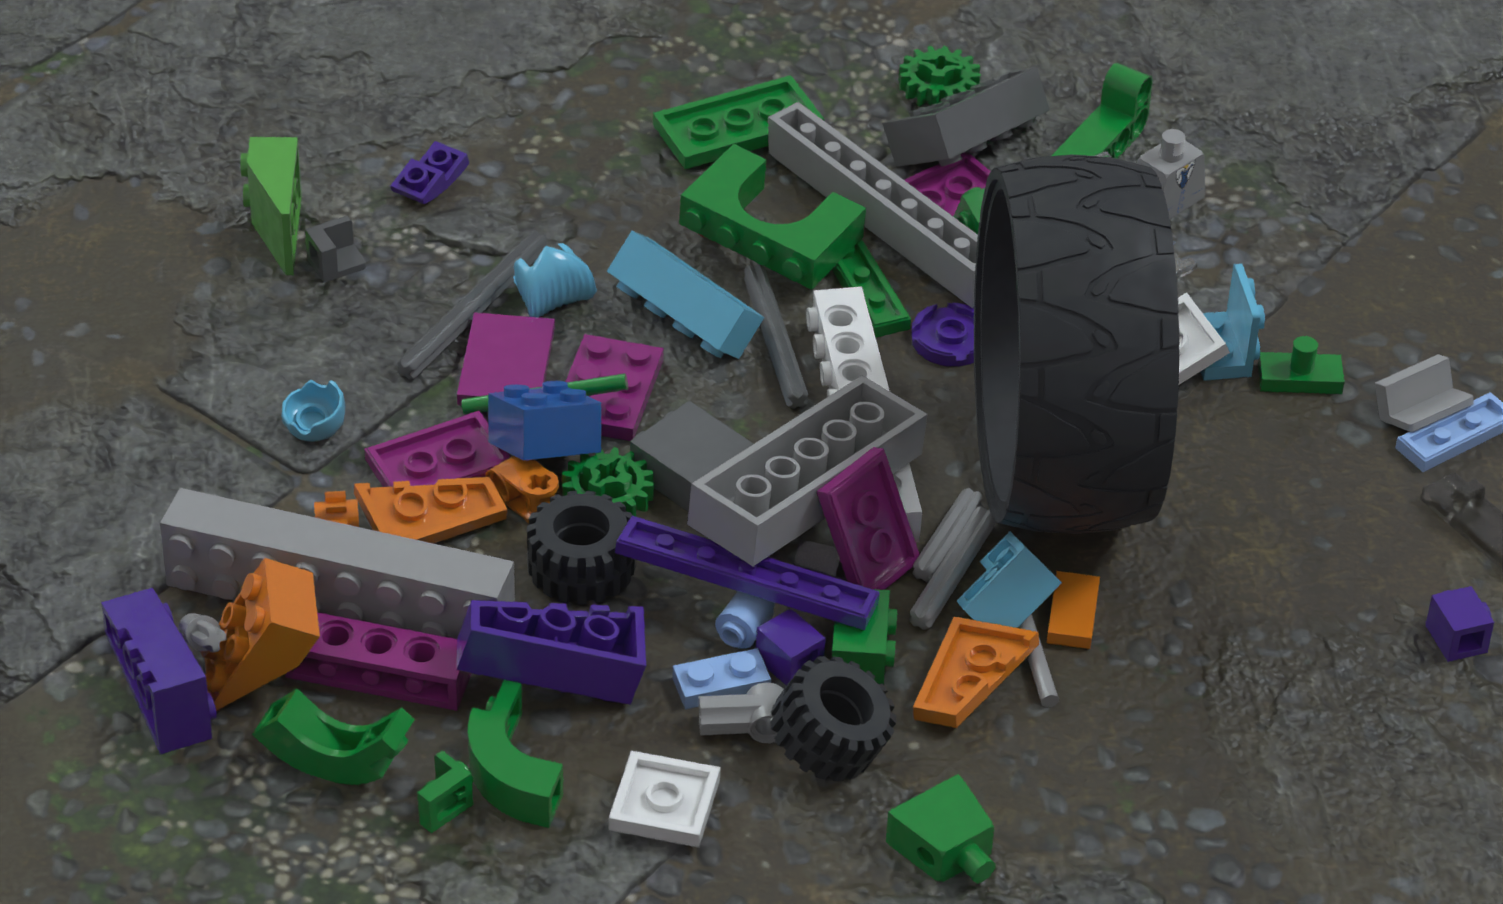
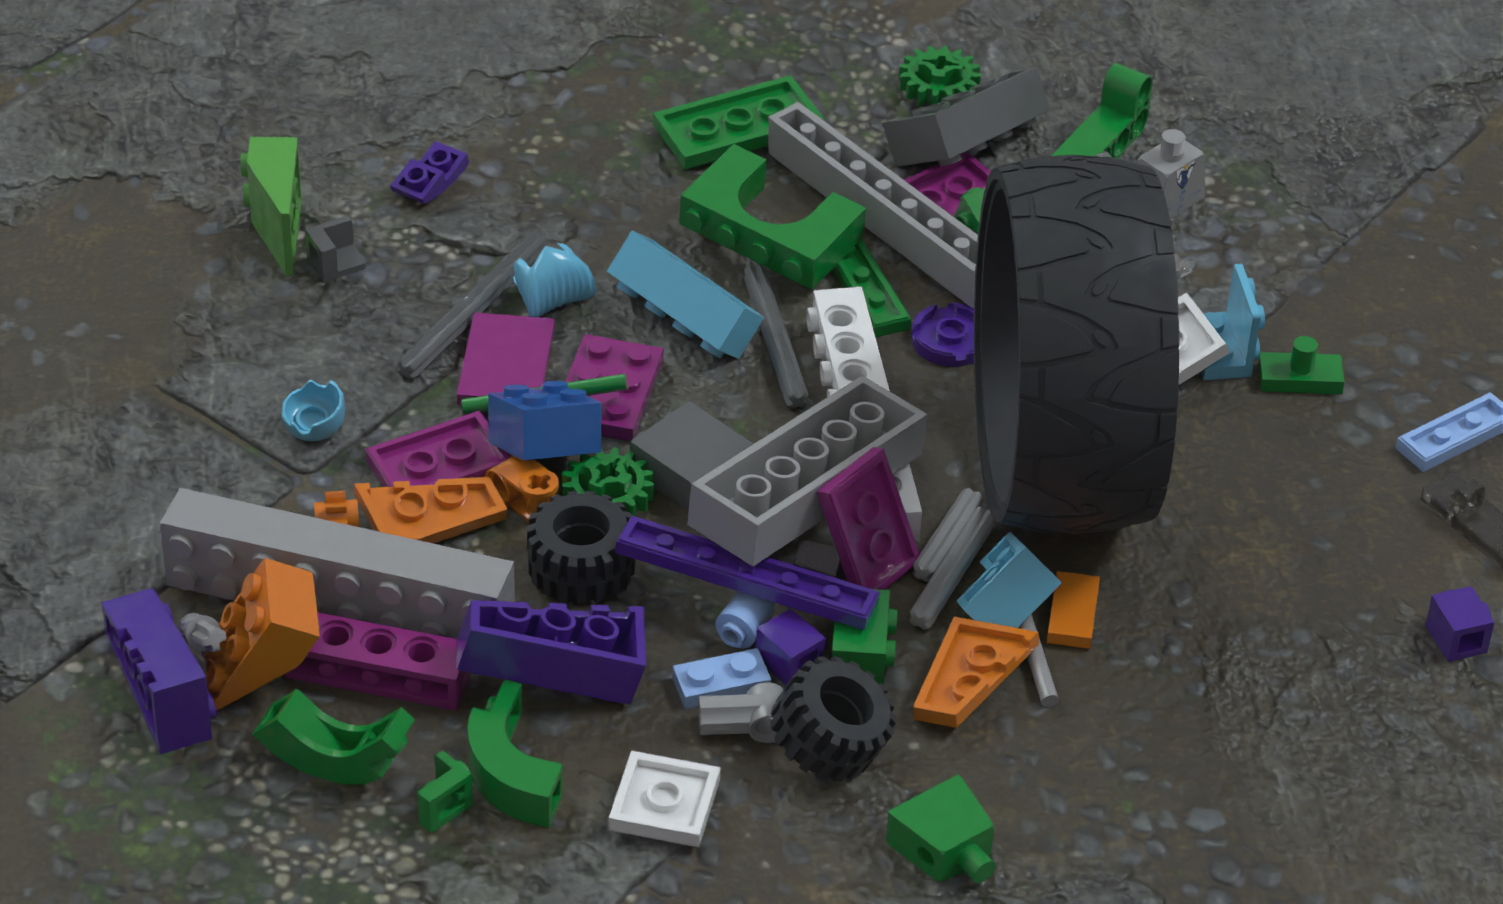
(1420, 395): light grey panel -> none

